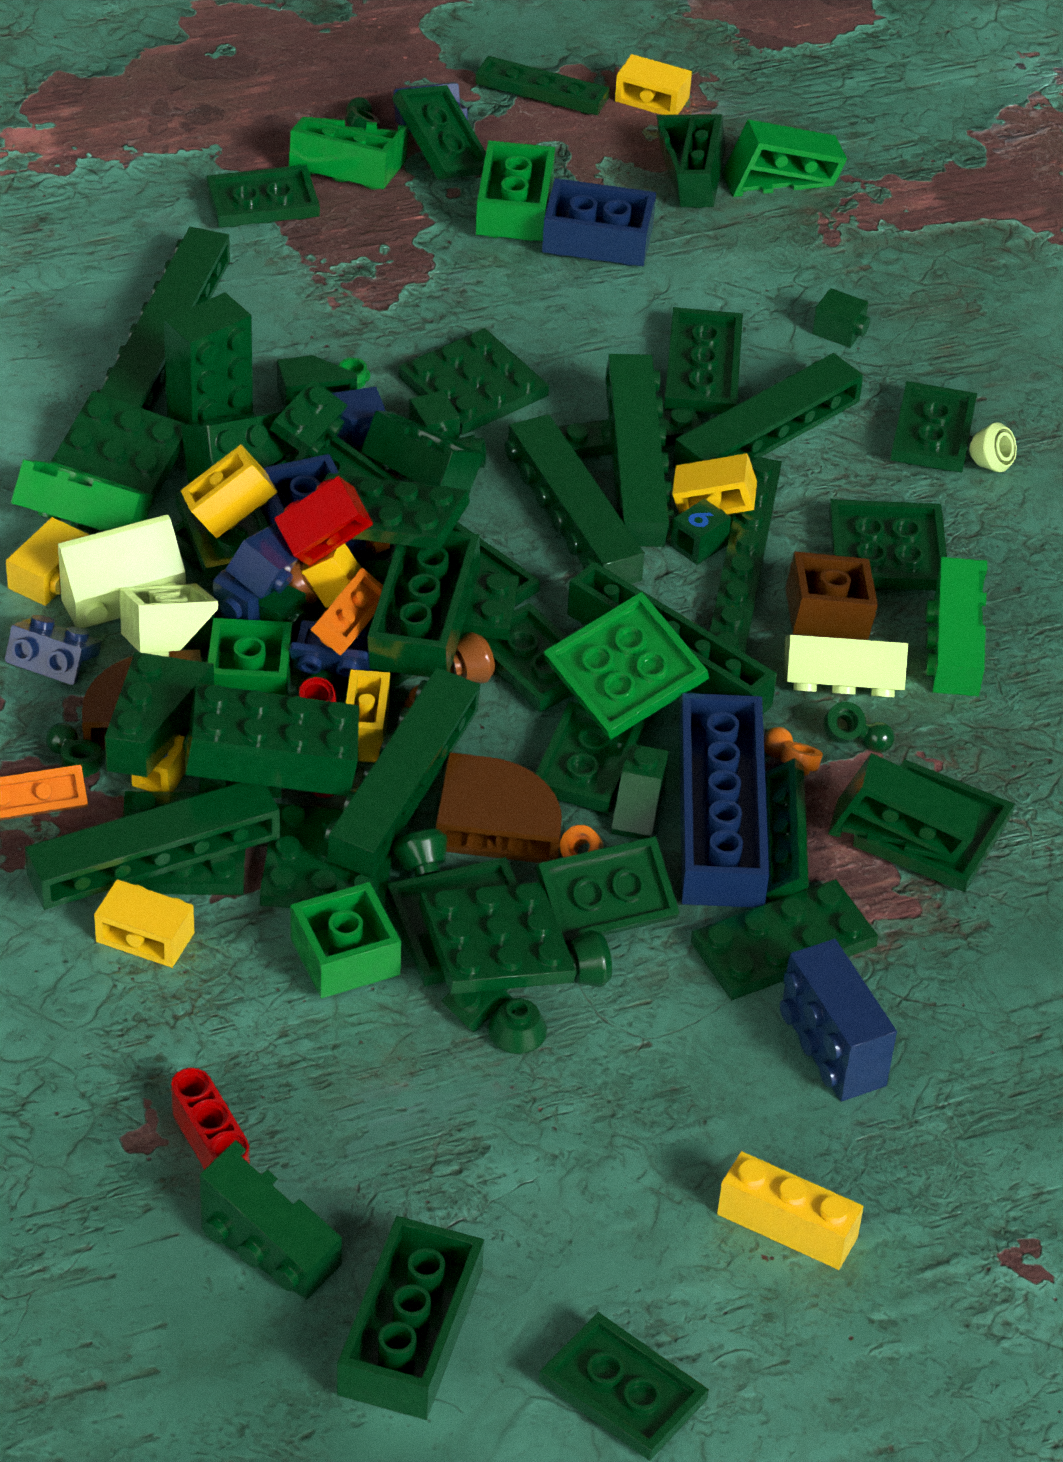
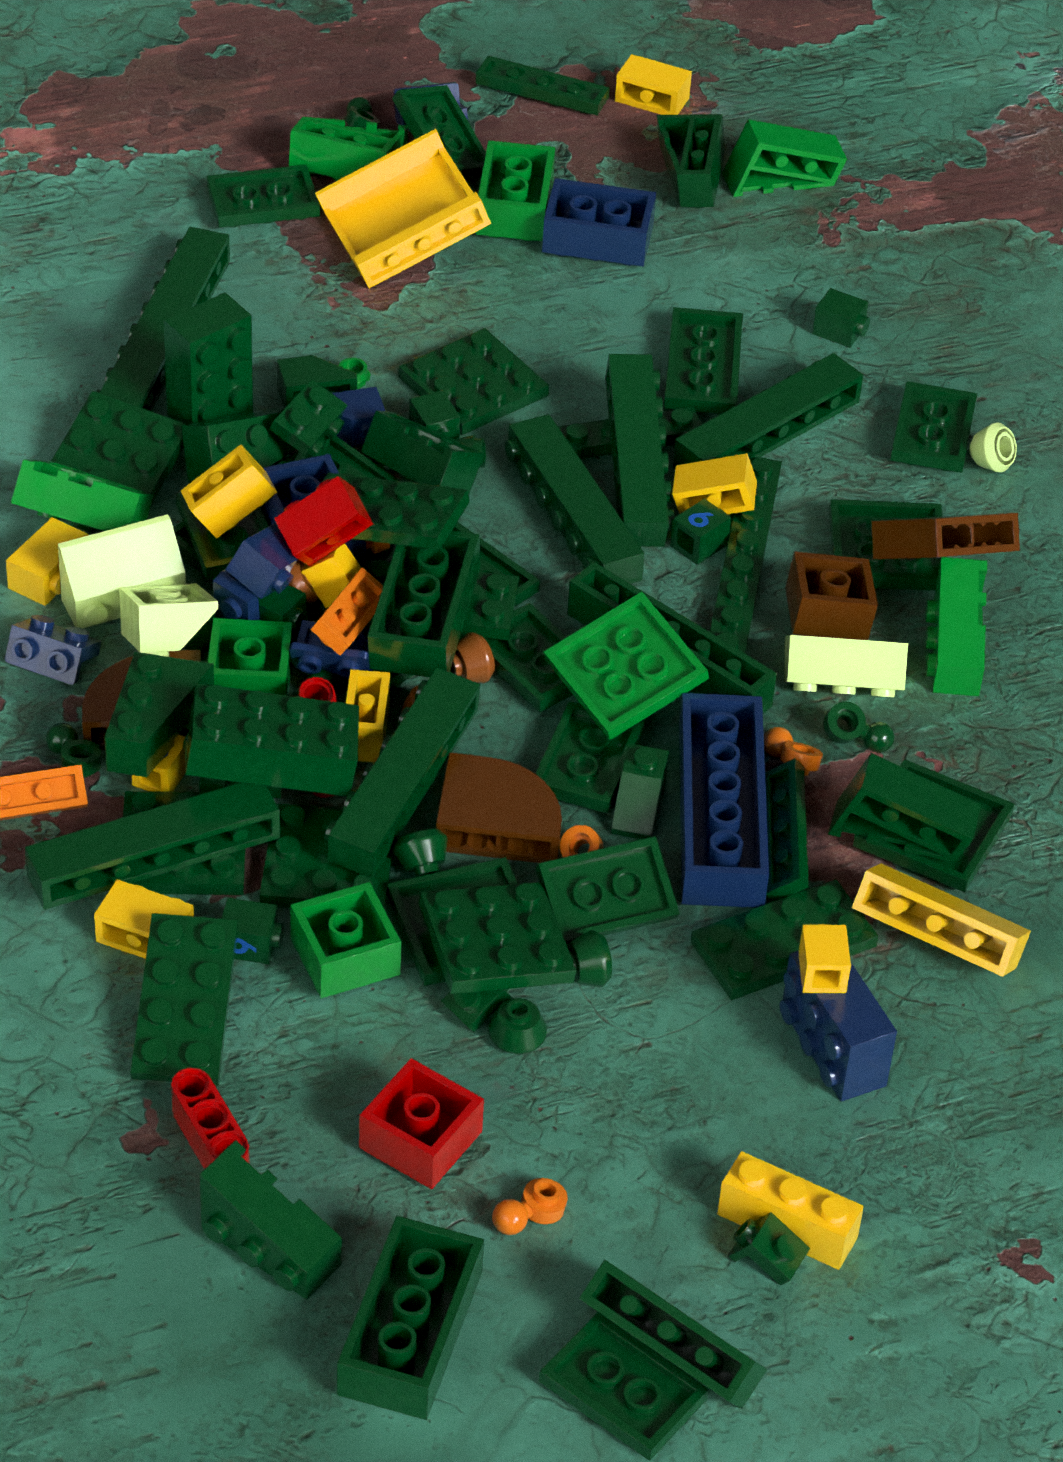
(184, 997): none -> dark green plate
(257, 929): none -> dark green brick
(402, 208): none -> yellow panel
(421, 1123): none -> red brick
(541, 1202): none -> orange plate
(673, 1334): none -> dark green brick
(770, 1246): none -> dark green bracket
(824, 958): none -> yellow brick
(941, 919): none -> yellow brick
(945, 536): none -> reddish brown brick

